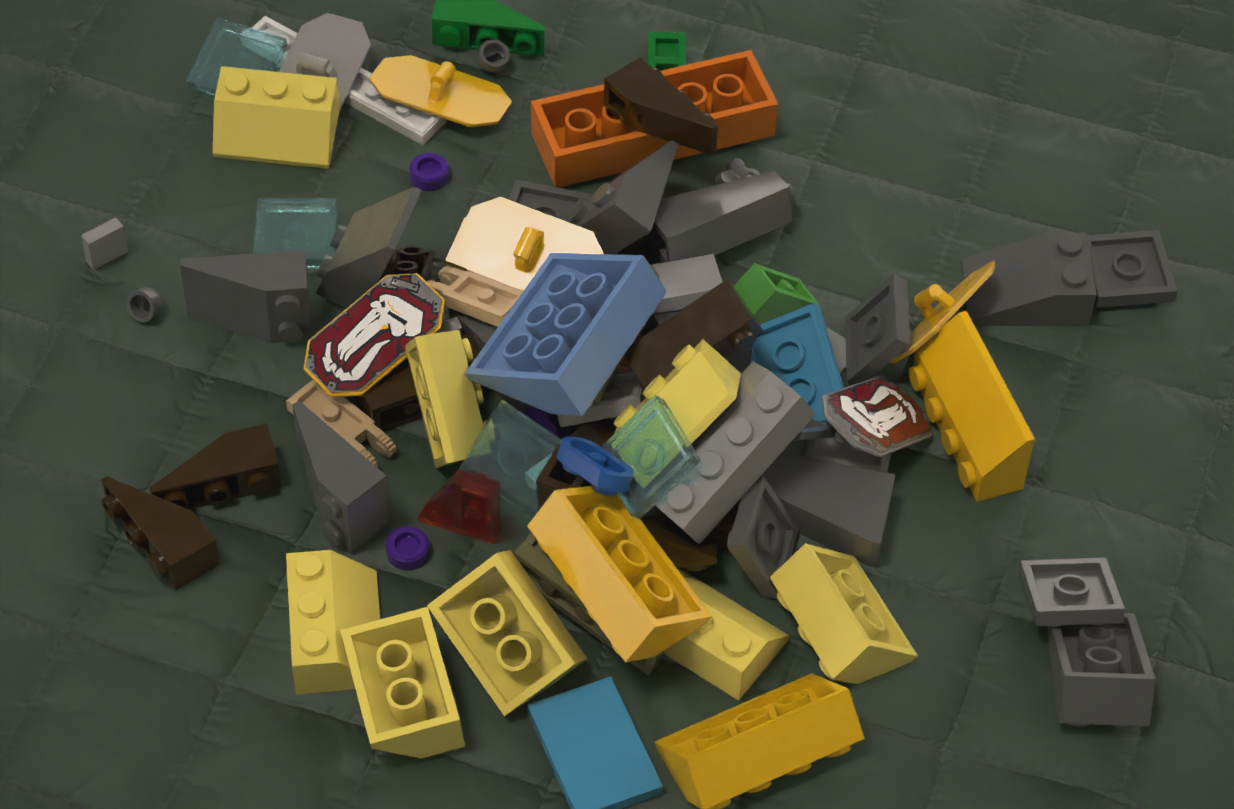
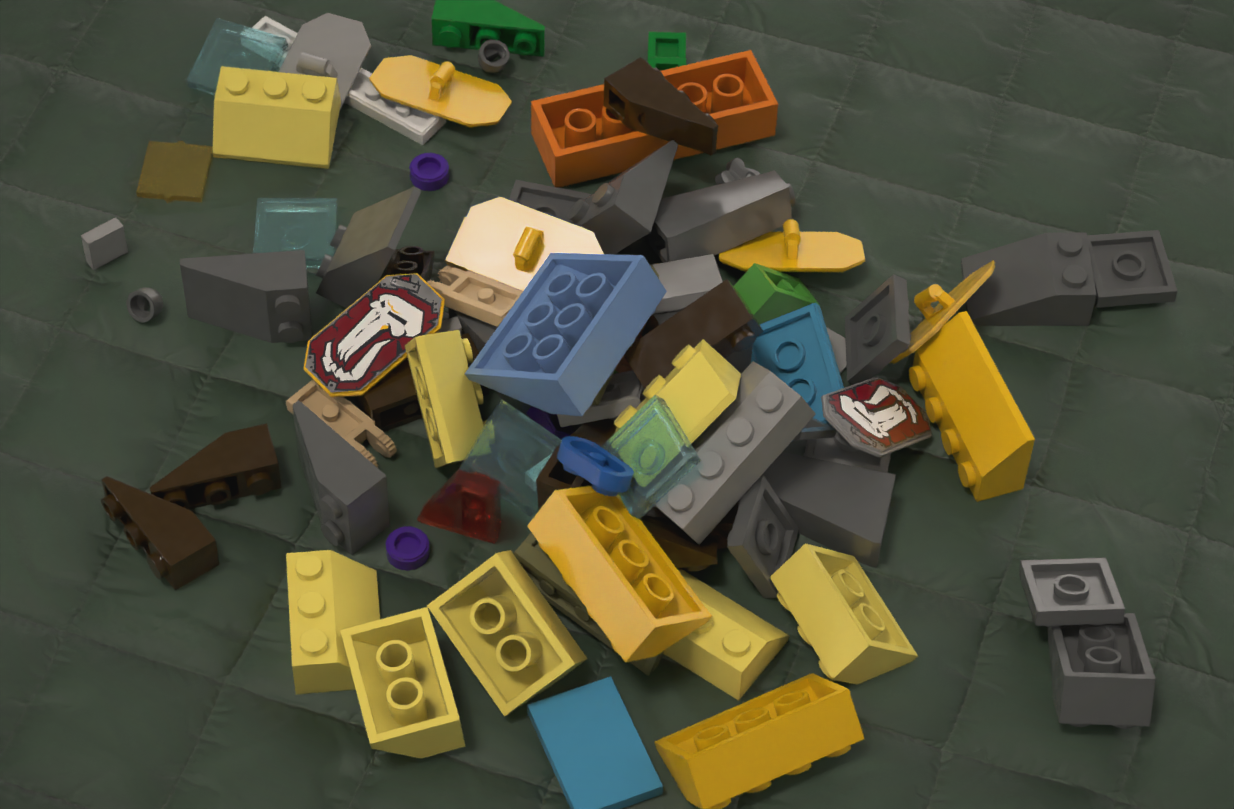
(174, 171): none -> clear yellow piece
(797, 251): none -> yellow shield

